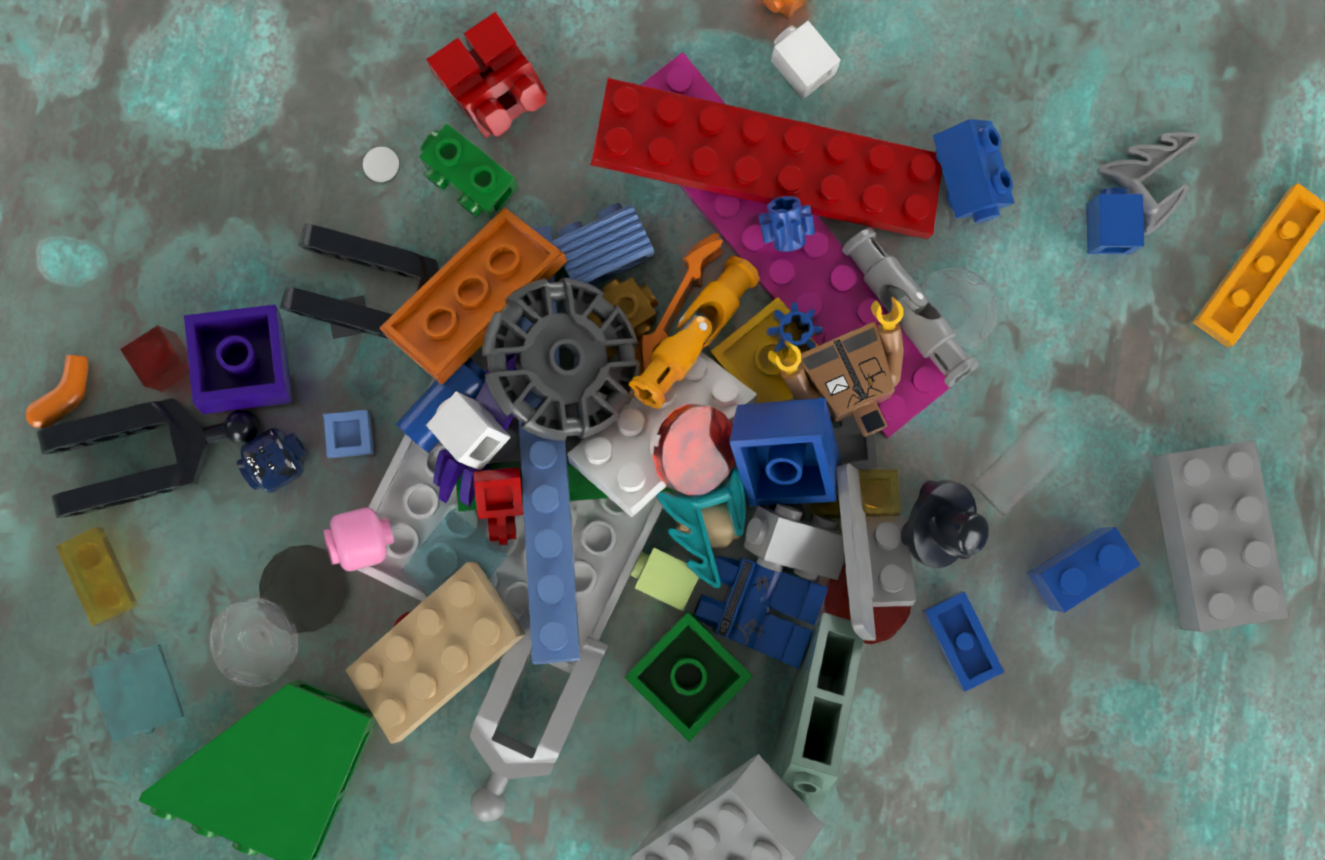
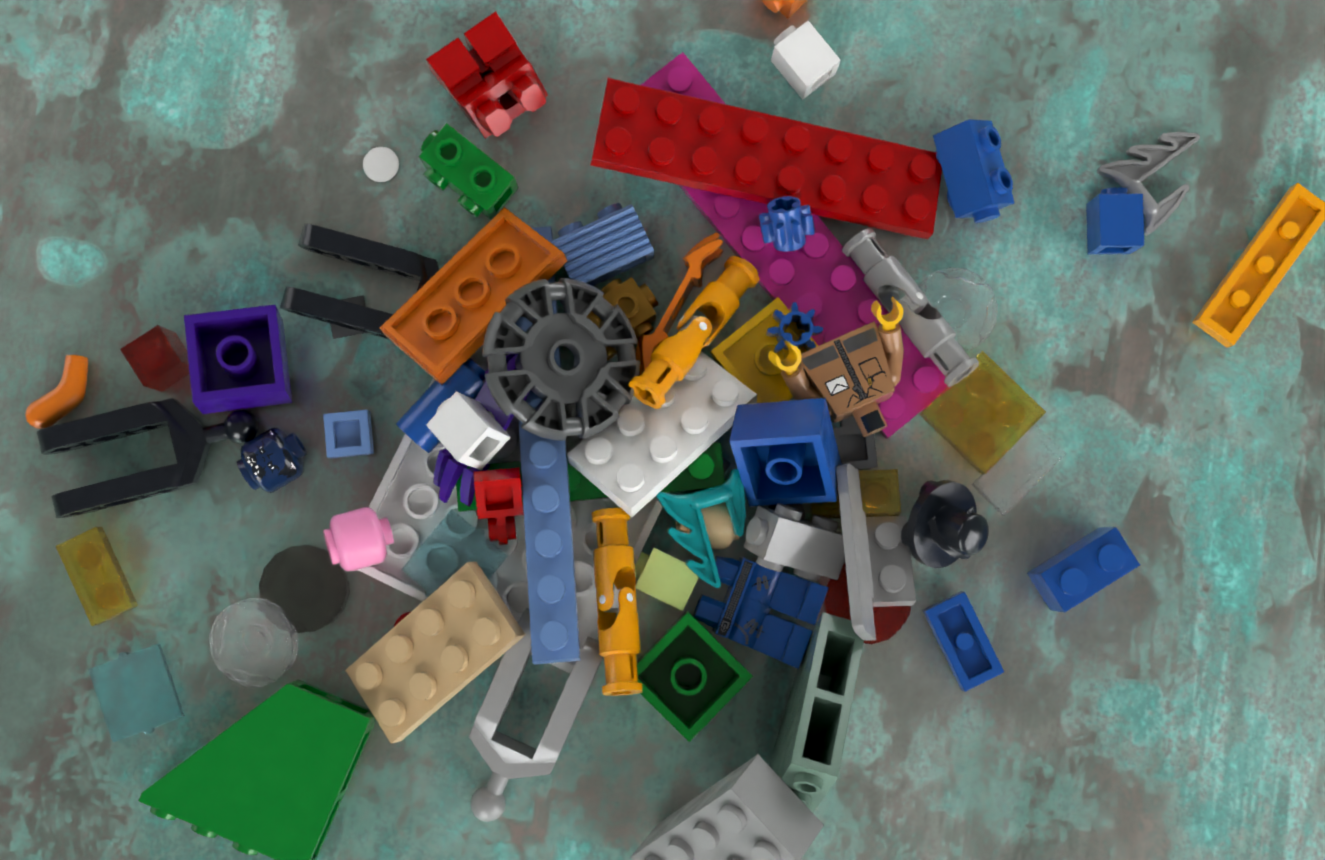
(616, 635): none -> light orange piece
(694, 449): clear red tile -> none
(983, 414): none -> clear yellow plate
(1219, 537): light grey brick -> none

